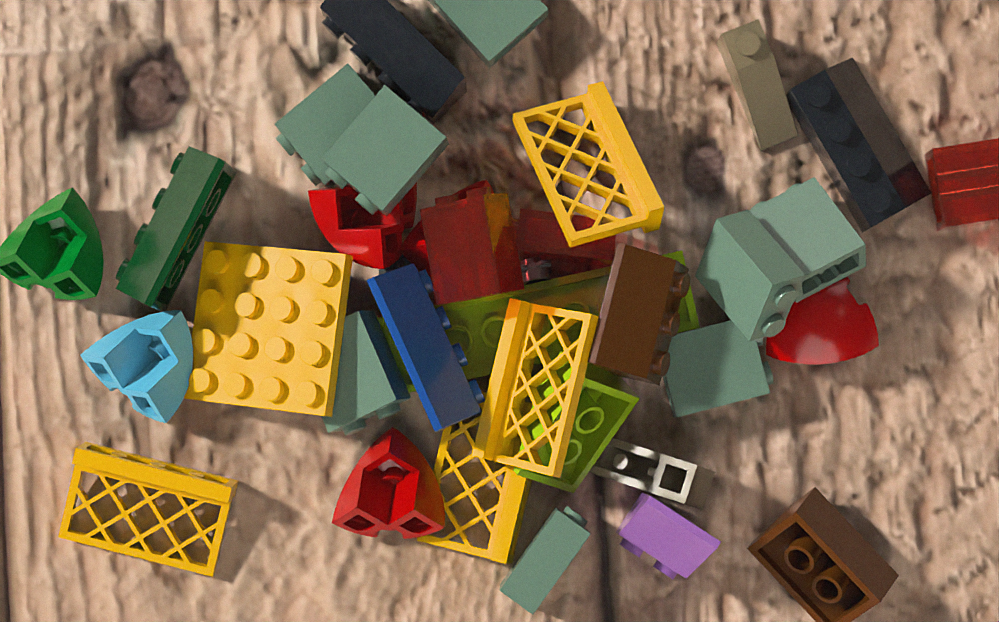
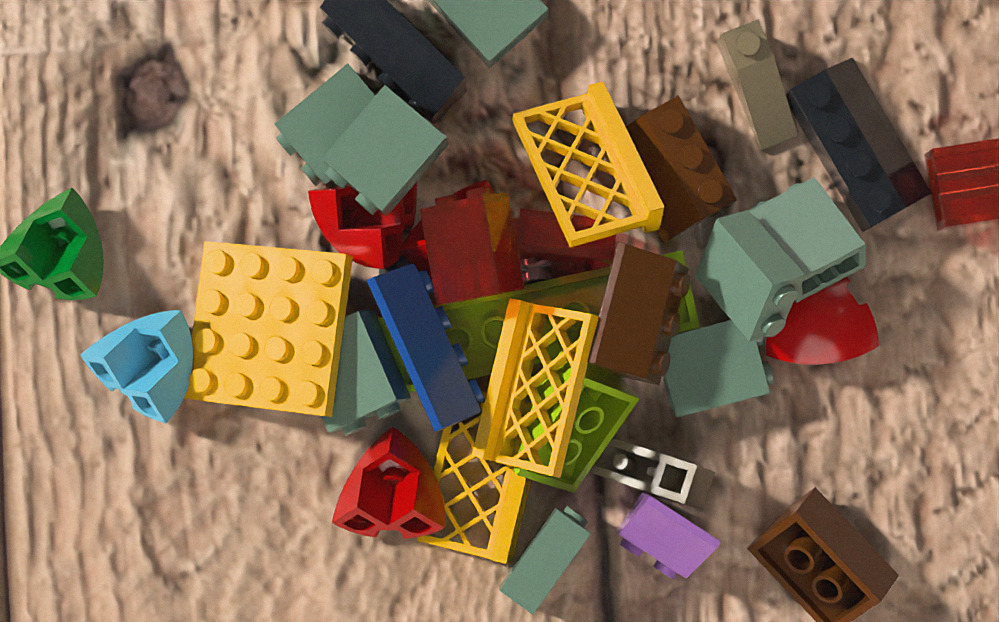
(153, 474): yellow fence -> none
(175, 229): dark green slope -> none
(679, 168): none -> reddish brown slope

